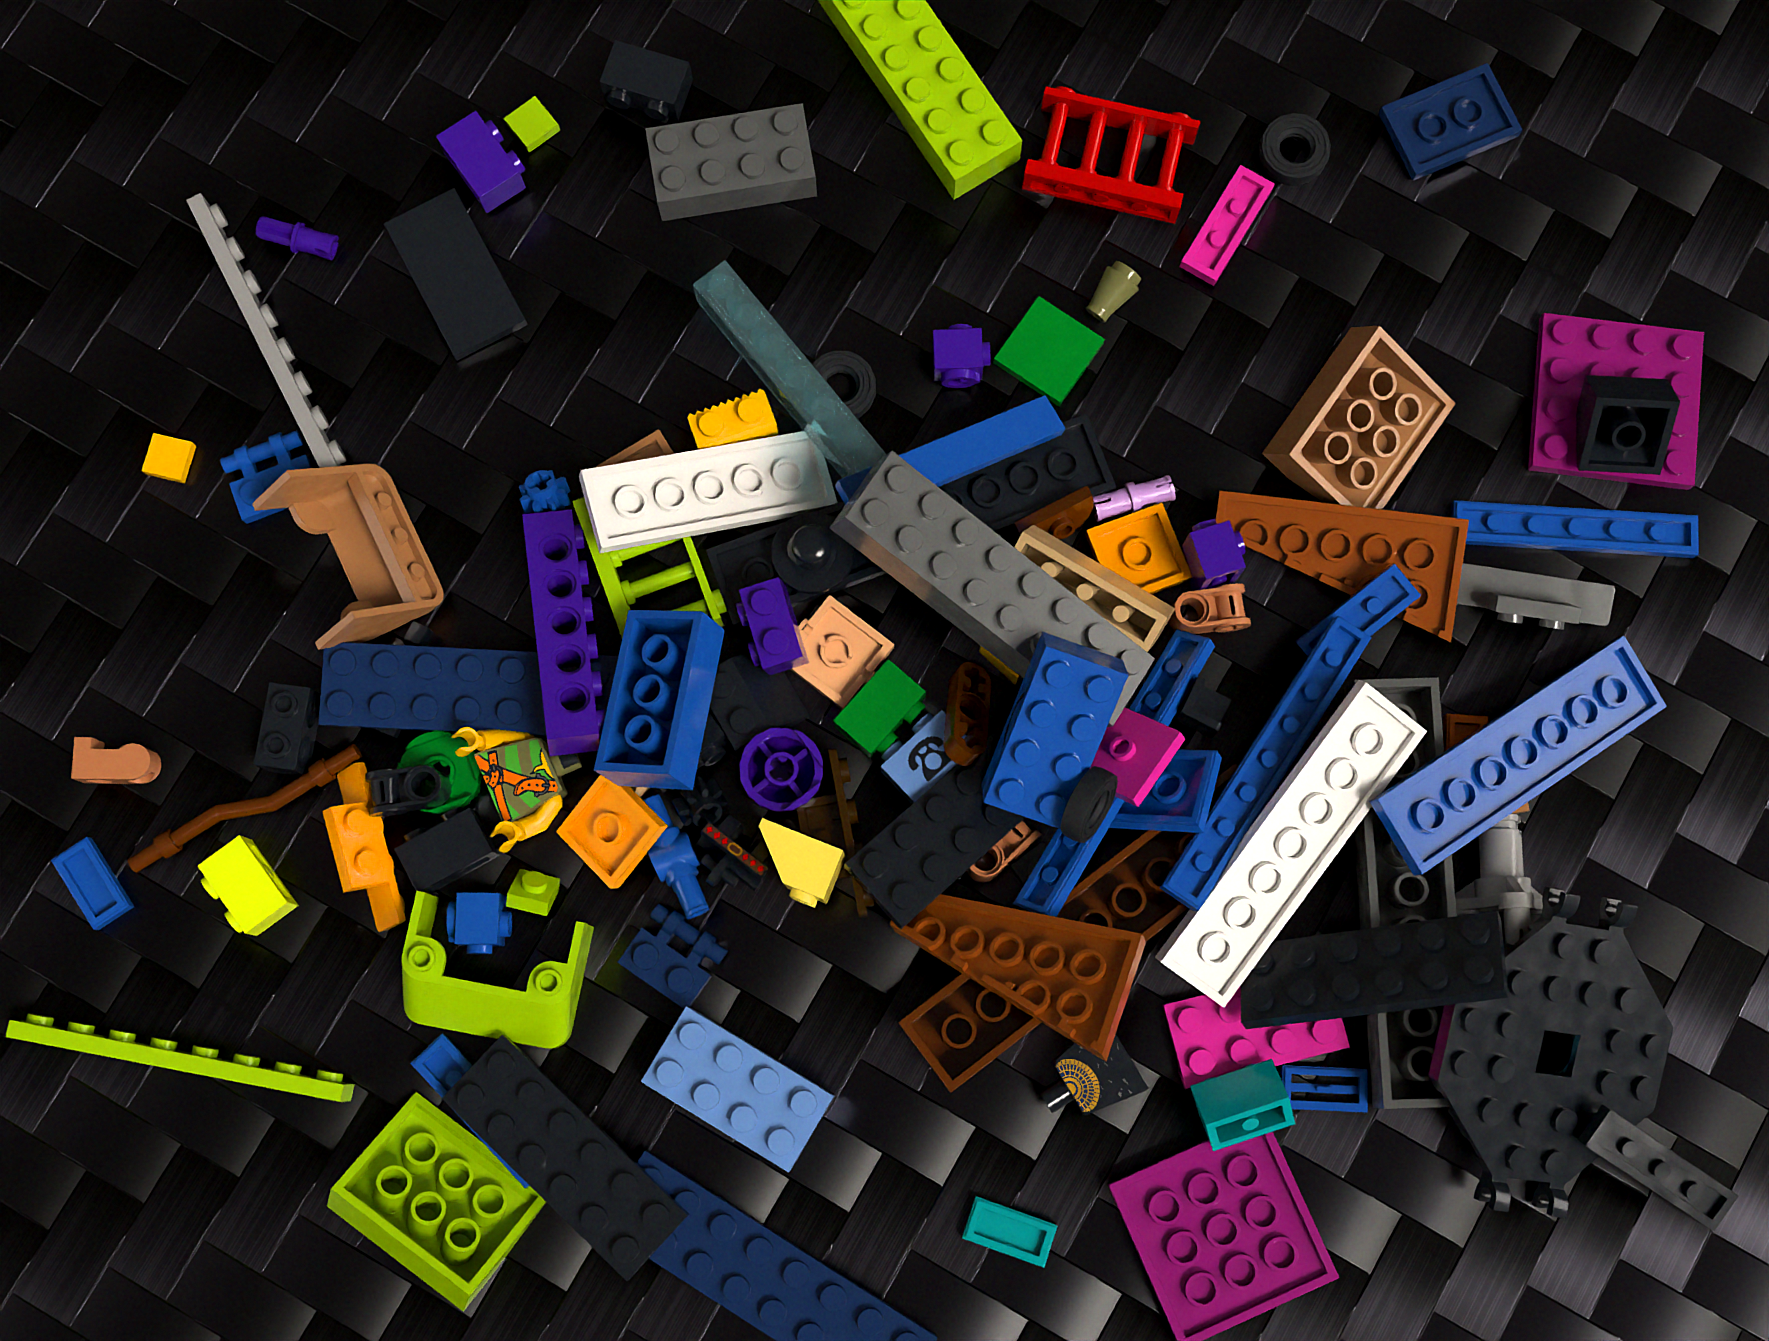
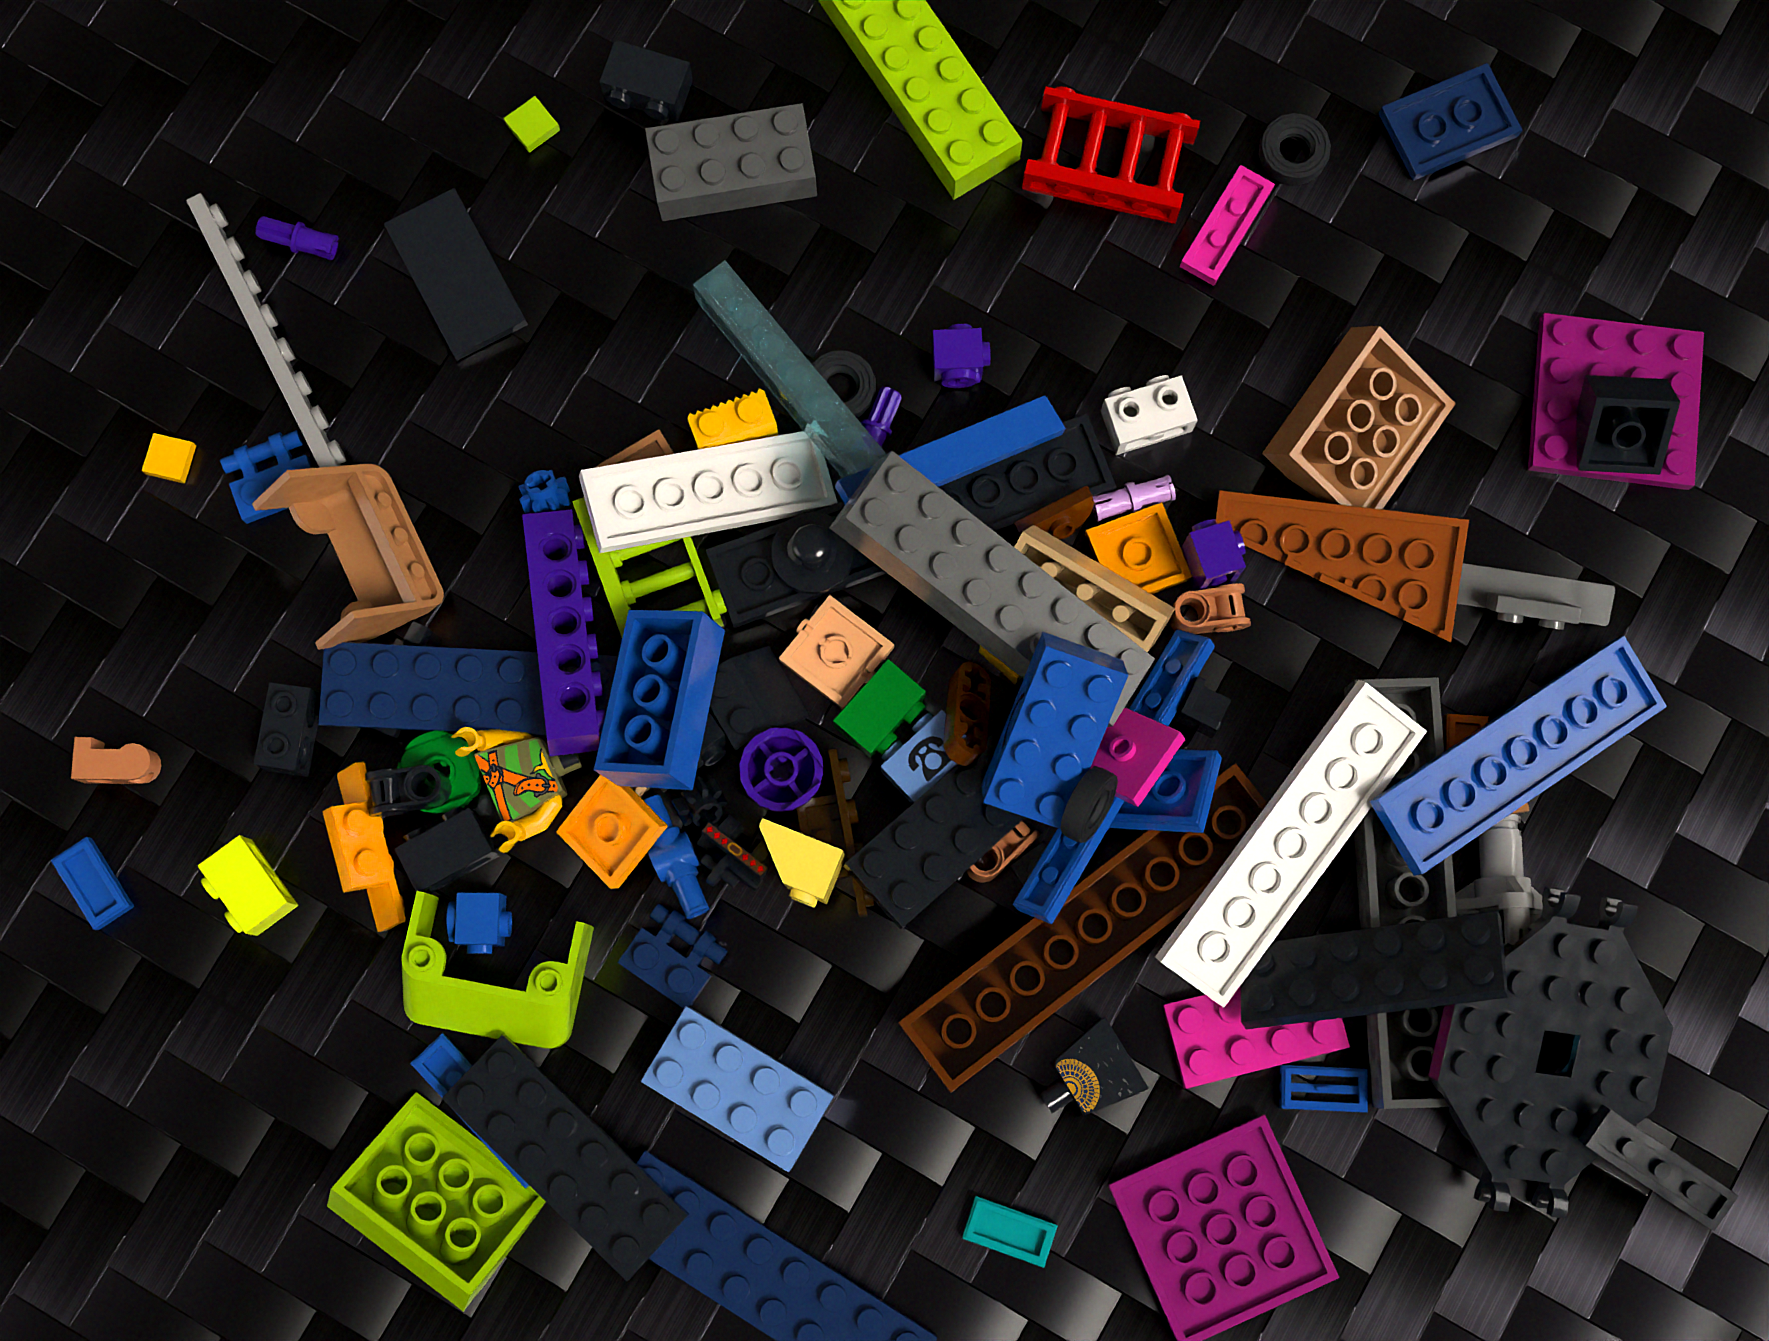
(164, 1054): lime plate -> none
(171, 841): reddish brown bar -> none
(481, 160): dark purple brick -> none
(533, 892): lime plate -> none
(773, 626): dark purple brick -> none
(882, 414): none -> dark purple axle
(1046, 965): dark orange wing -> none
(1048, 351): green tile -> none
(1113, 290): olive cone -> none
(1148, 413): none -> white brick
(1242, 1104): teal brick -> none
(1265, 763): blue tile -> none
(1368, 607): blue plate -> none
(1579, 529): blue tile -> none

